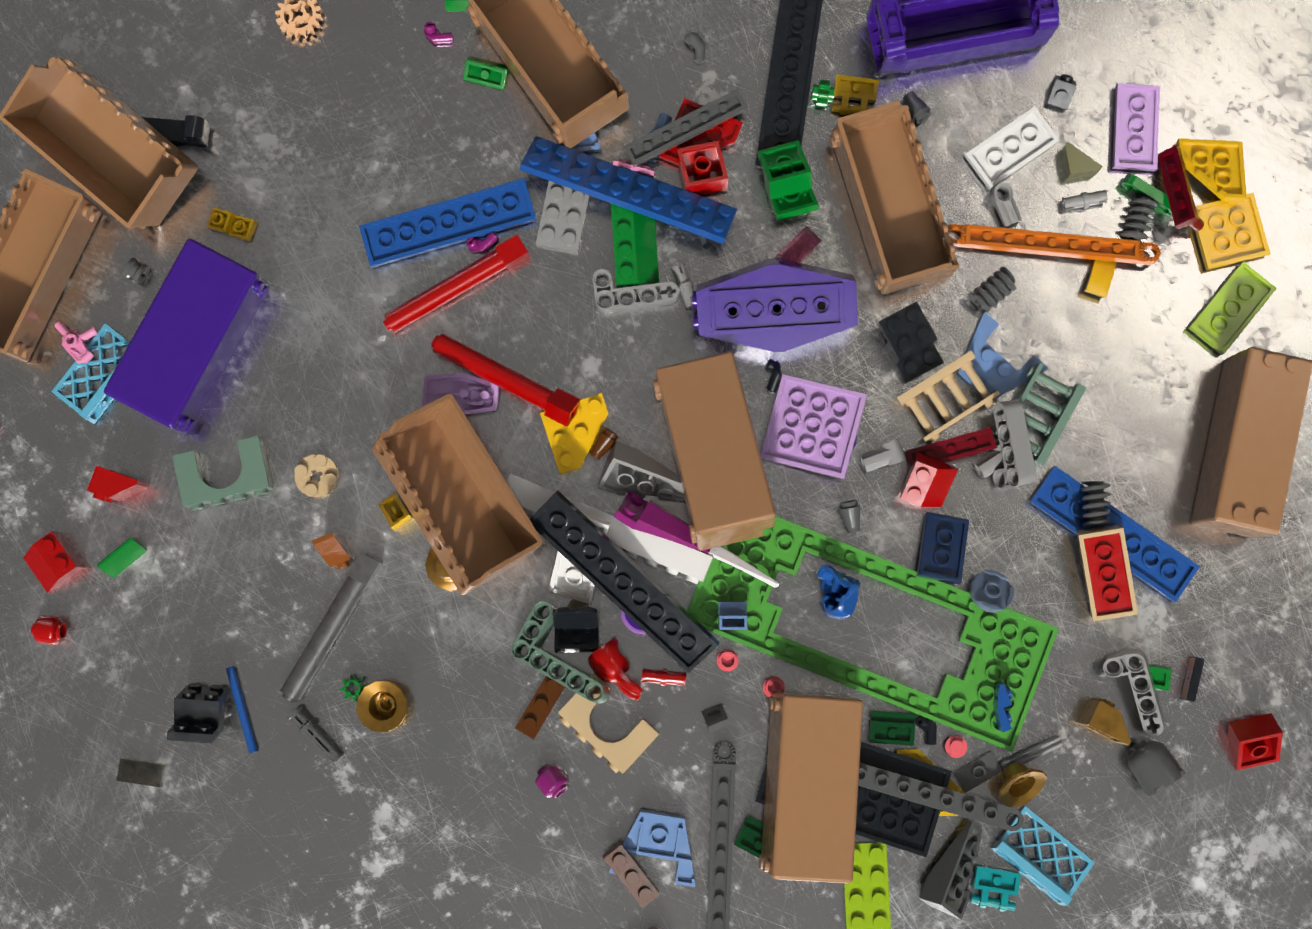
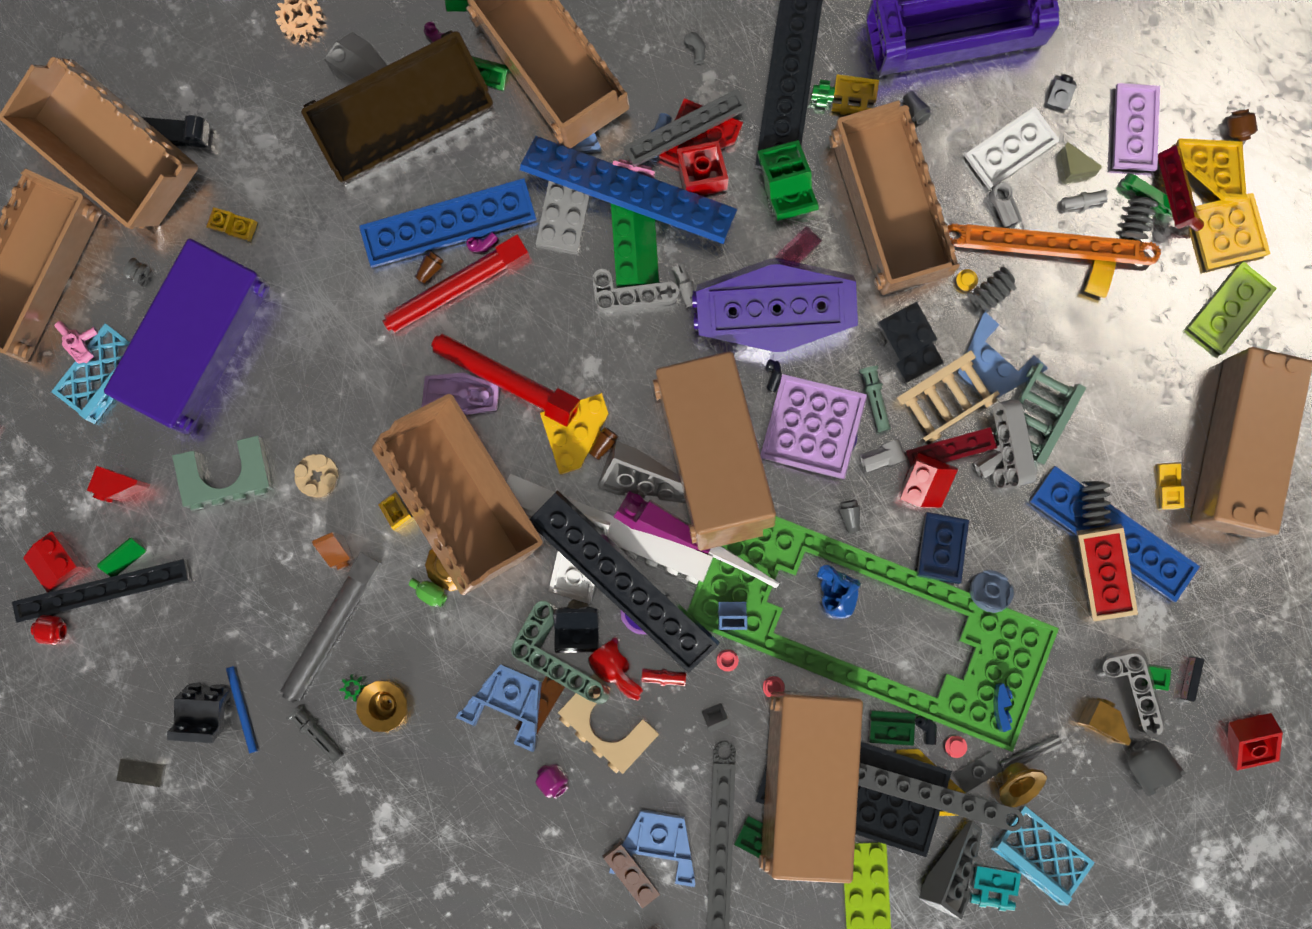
(101, 591): none -> black plate
(354, 58): none -> light grey wedge
(398, 107): none -> dark brown container
(429, 267): none -> reddish brown cone
(429, 592): none -> bright green plant
(512, 695): none -> medium blue wing
(882, 424): none -> sand green pin
(966, 280): none -> yellow plate
(1169, 485): none -> yellow slope
(1242, 124): none -> reddish brown head

